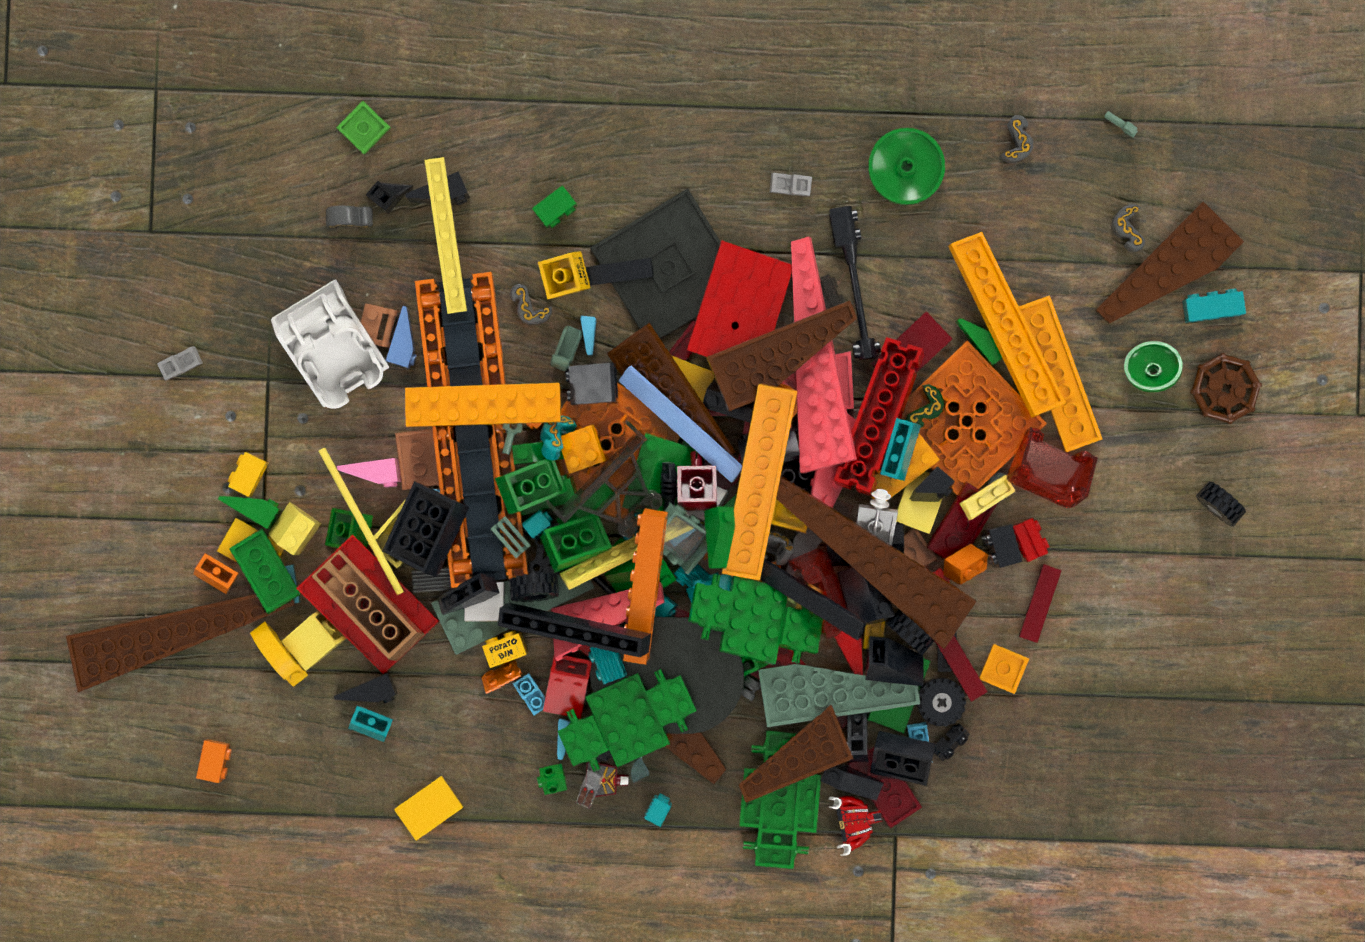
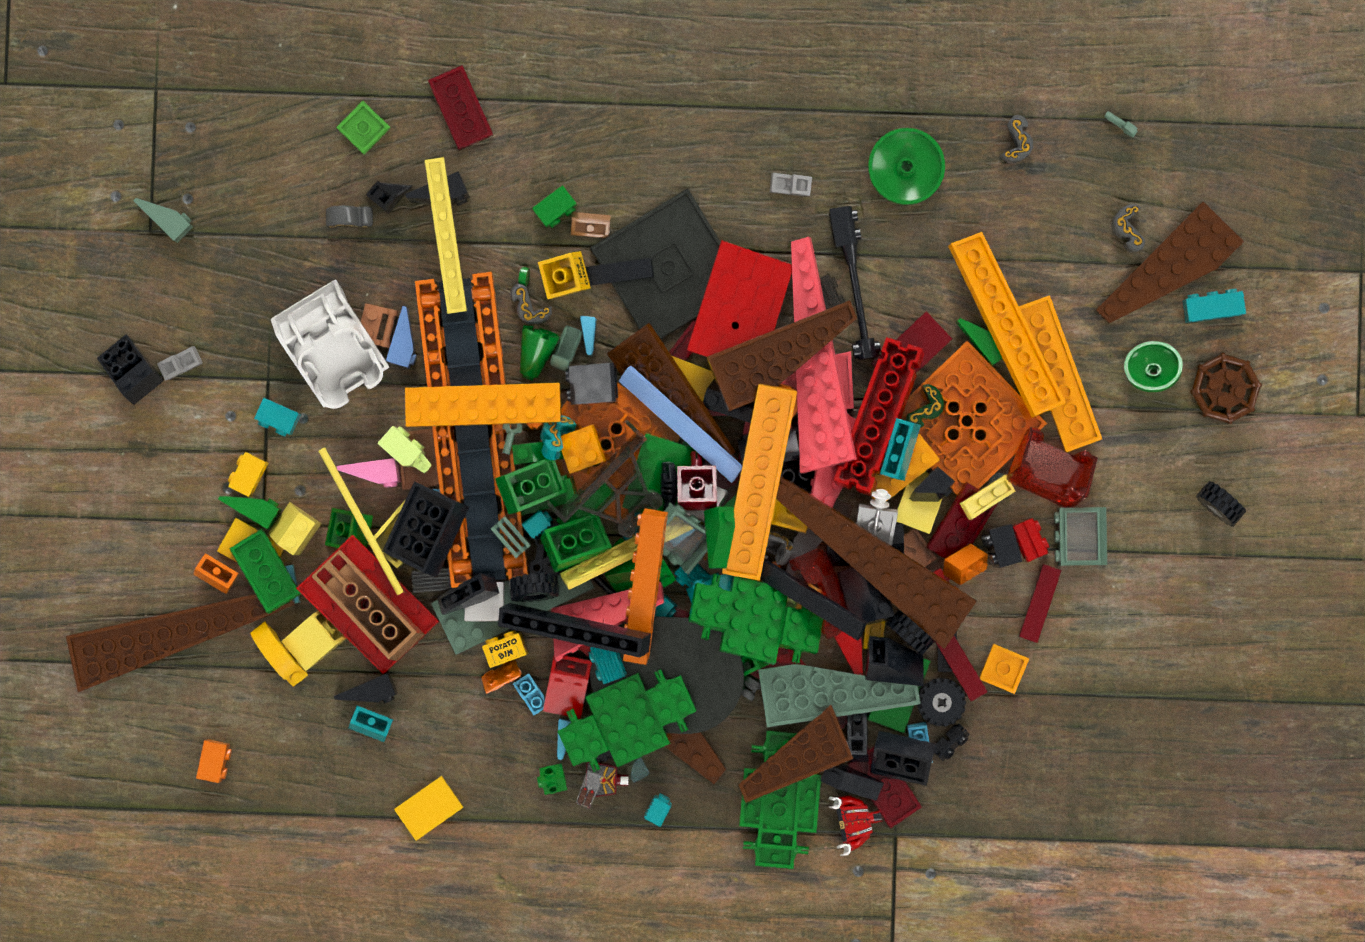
(129, 369): none -> black slope
(169, 220): none -> sand green slope
(277, 416): none -> teal brick
(404, 450): none -> yellowish green hinge
(460, 107): none -> dark red tile
(524, 276): none -> green tile
(535, 350): none -> green cone
(590, 225): none -> medium nougat slope
(1081, 536): none -> window

